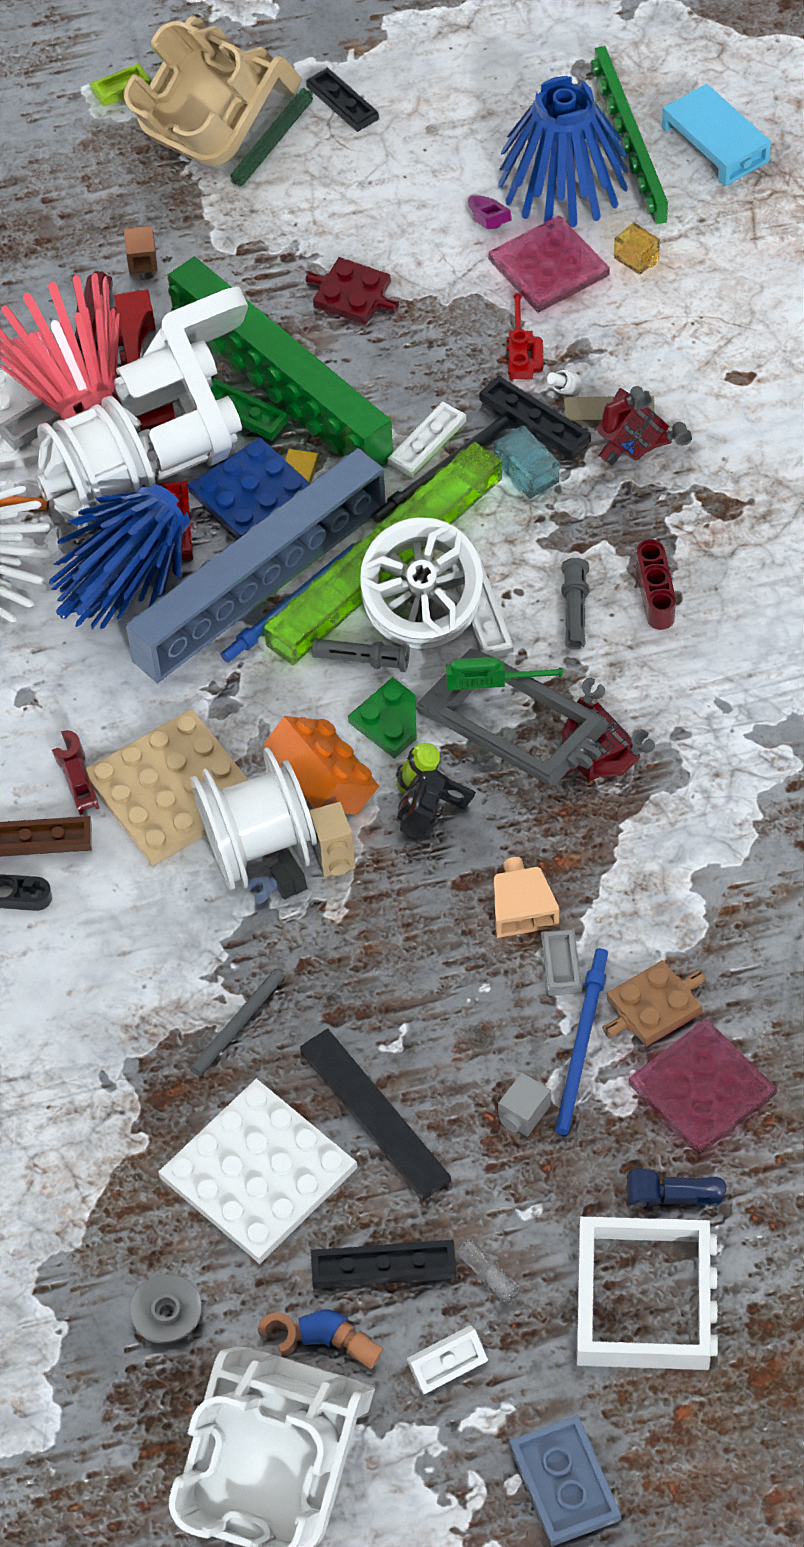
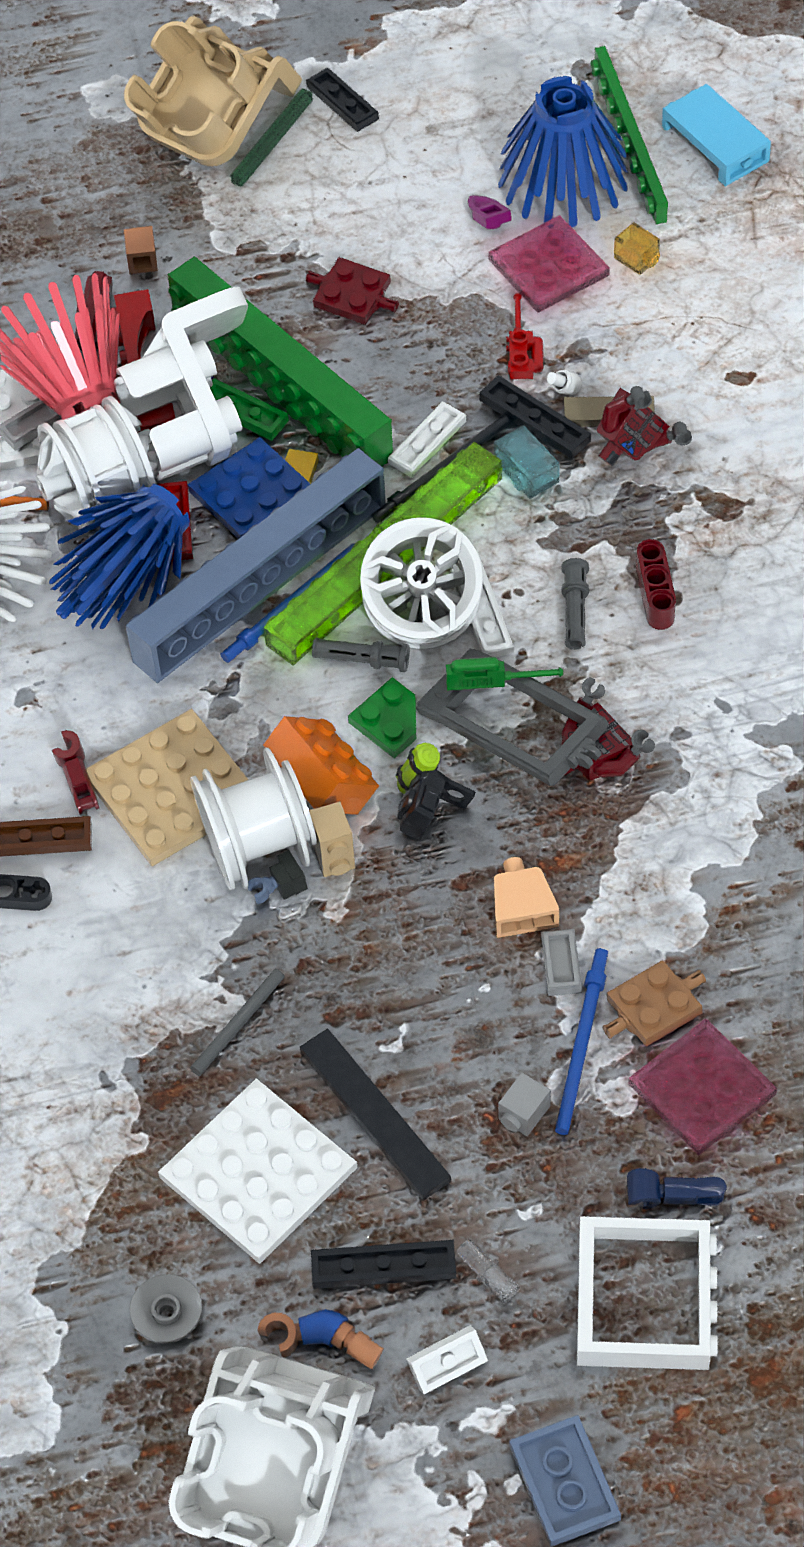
(112, 87): lime tile -> none

